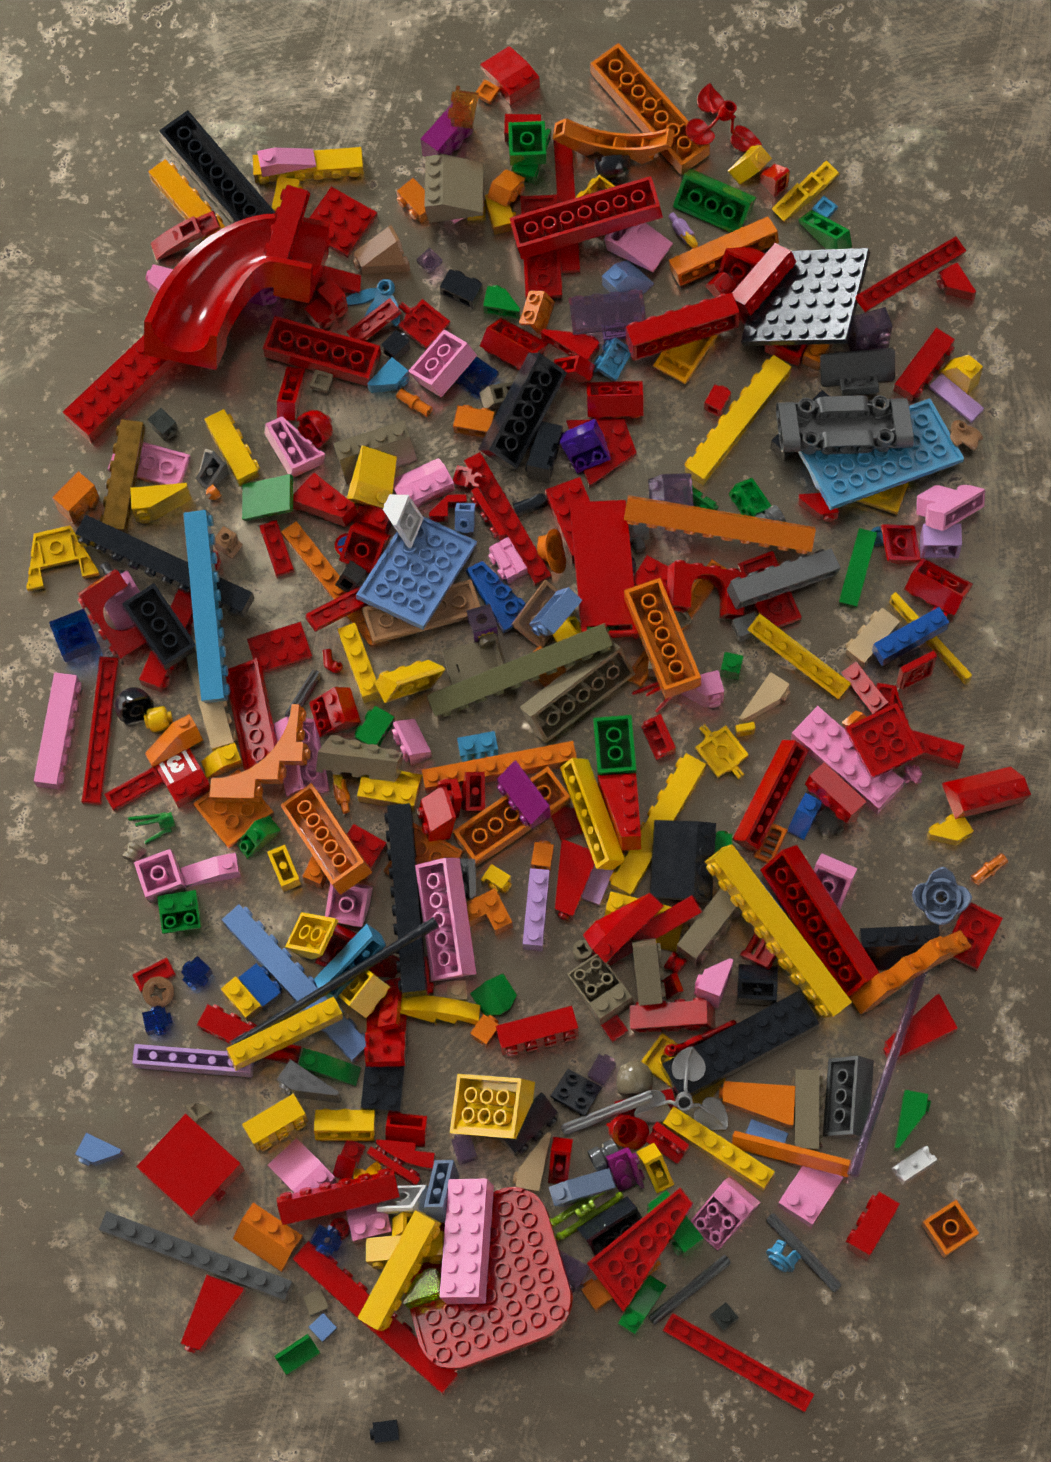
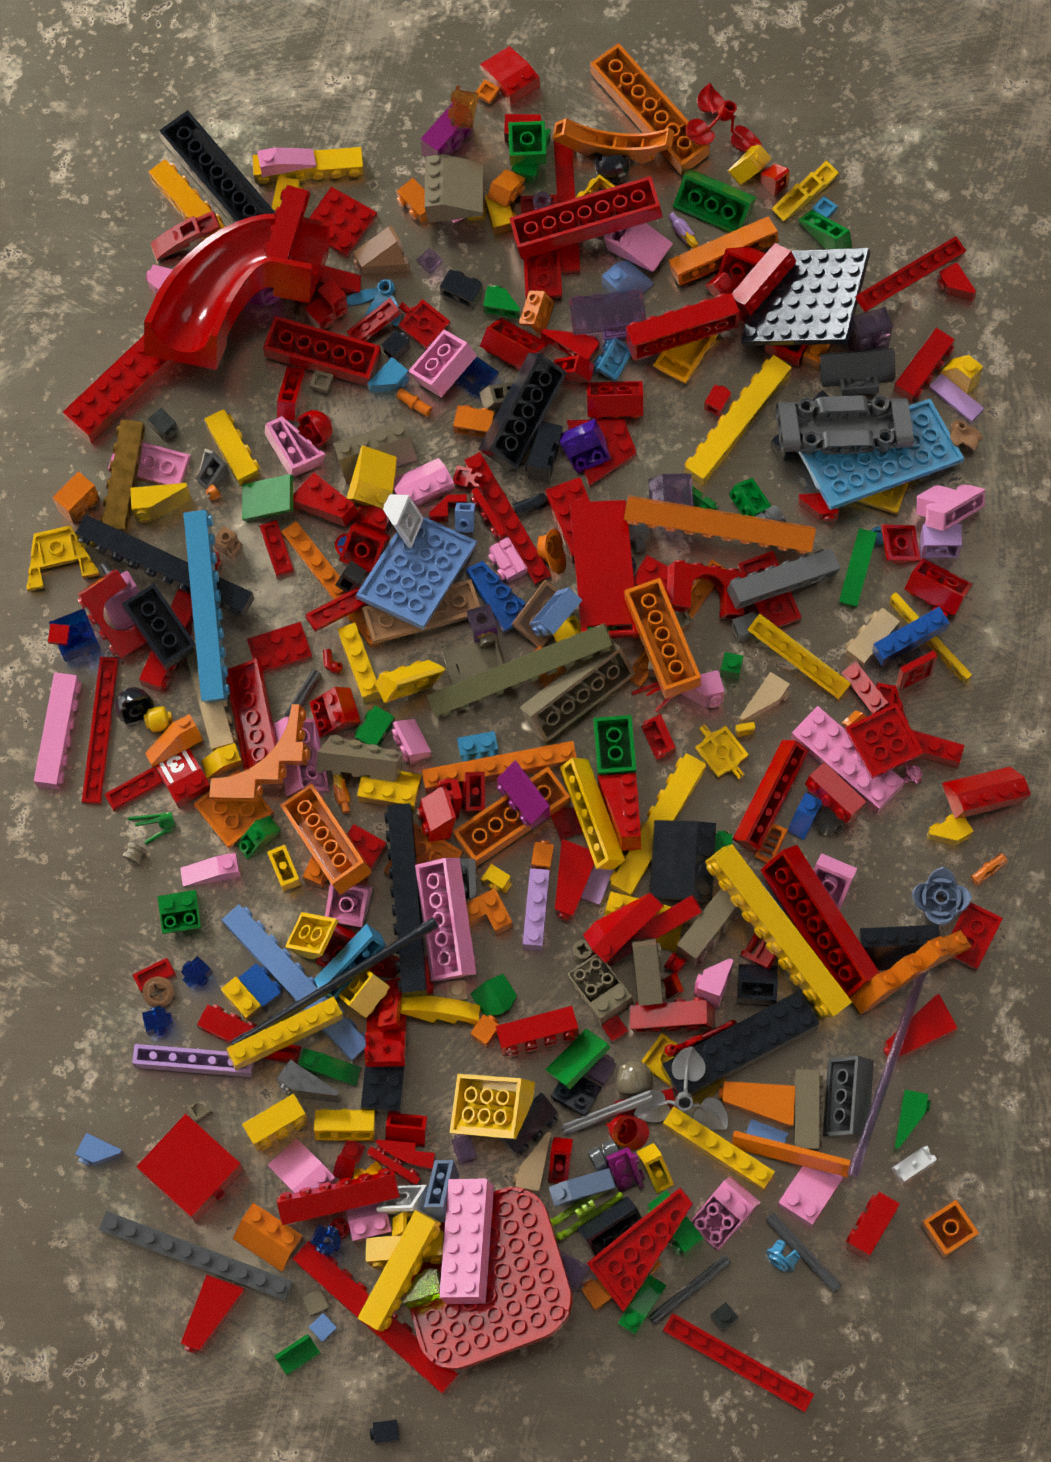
(58, 634): none -> red tile
(159, 875): bright pink brick -> none
(538, 198): none -> wheel
(577, 1058): none -> green tile
(667, 1143): red bracket -> none

